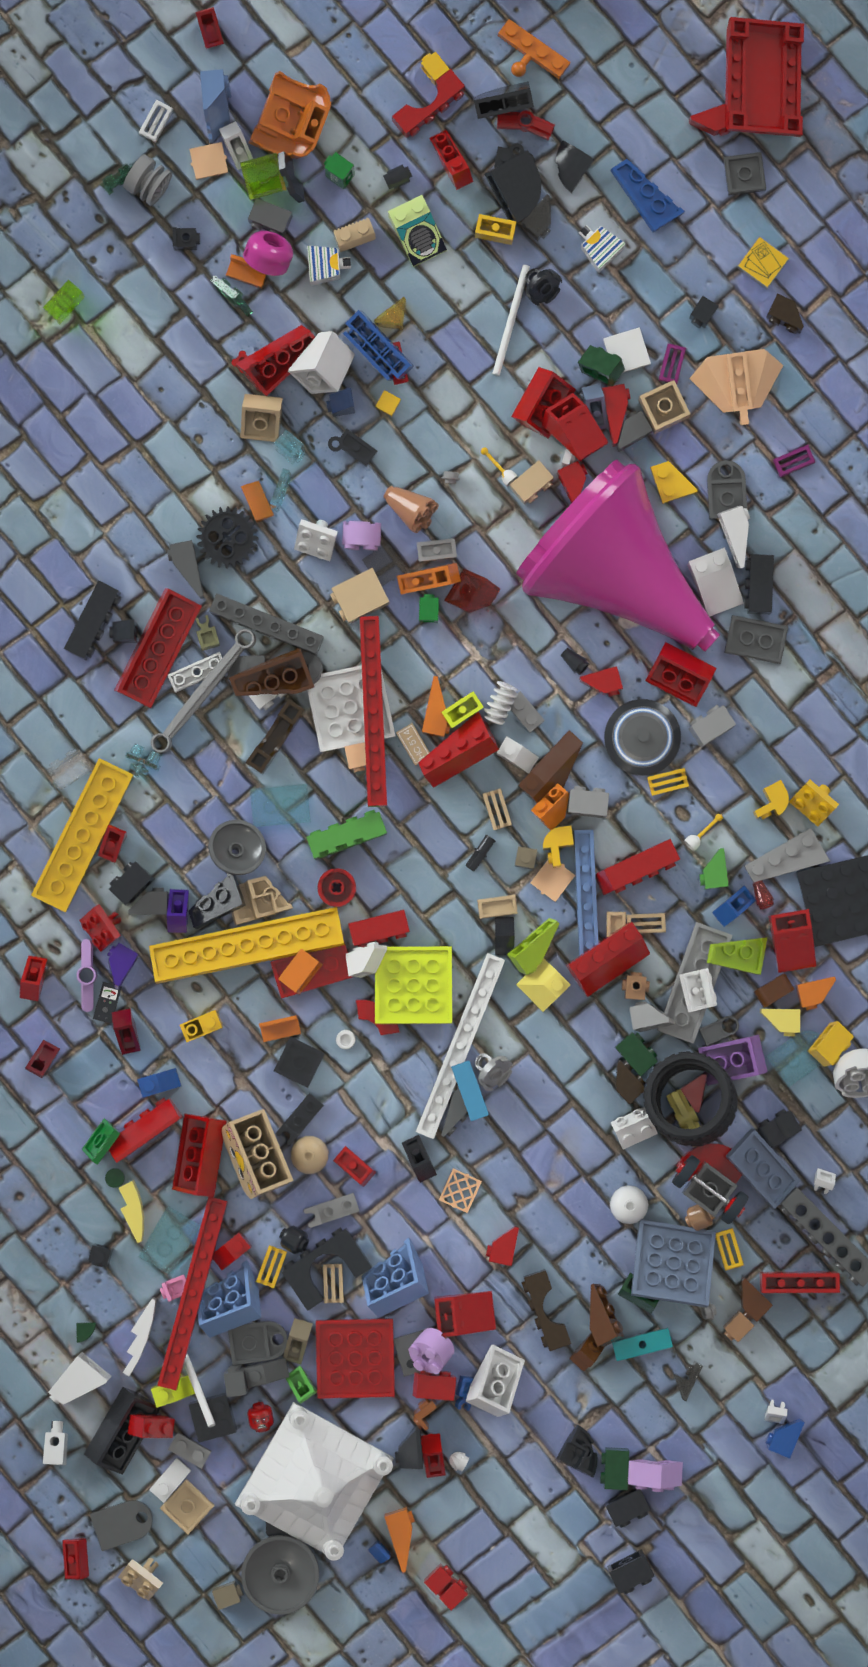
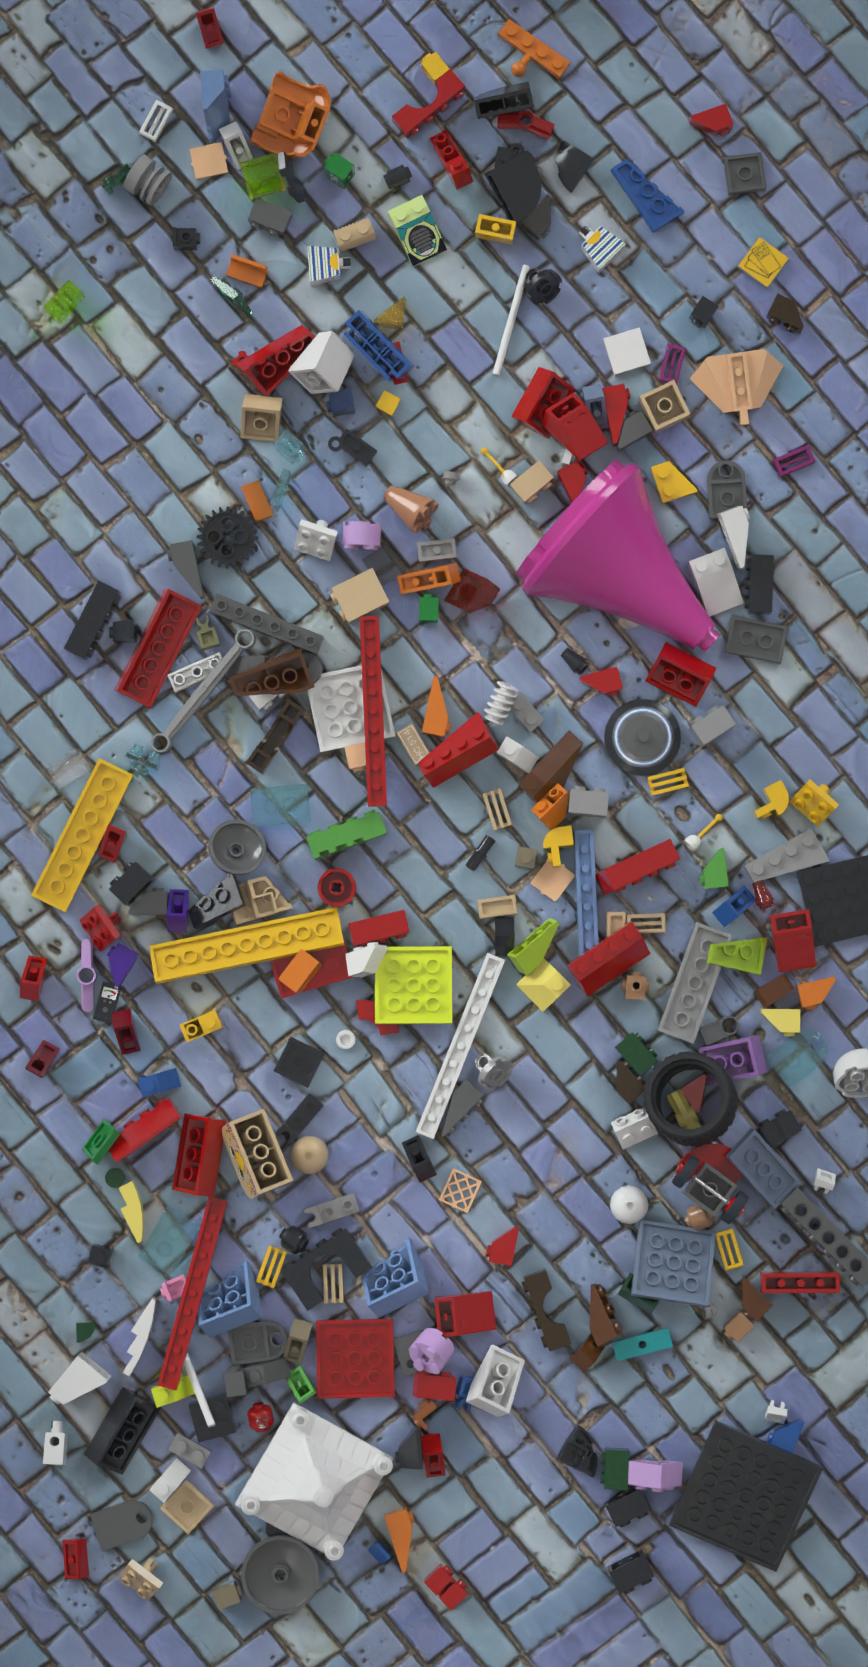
(151, 1426): red brick -> none
(231, 1250): red slope -> none
(268, 253): dark pink piece -> none
(280, 1028): orange panel -> none
(354, 1166): red slope -> none
(458, 1461): white plate -> none
(462, 709): neon yellow slope -> none
(470, 1090): dark azure tile -> none
(601, 365): dark green brick -> none
(647, 1017): light grey slope -> none
(686, 1384): clear smoke slope -> none
(698, 990): white bracket -> none
(745, 1495): none -> black plate
(763, 77): red slope -> none
(831, 1044): yellow brick -> none

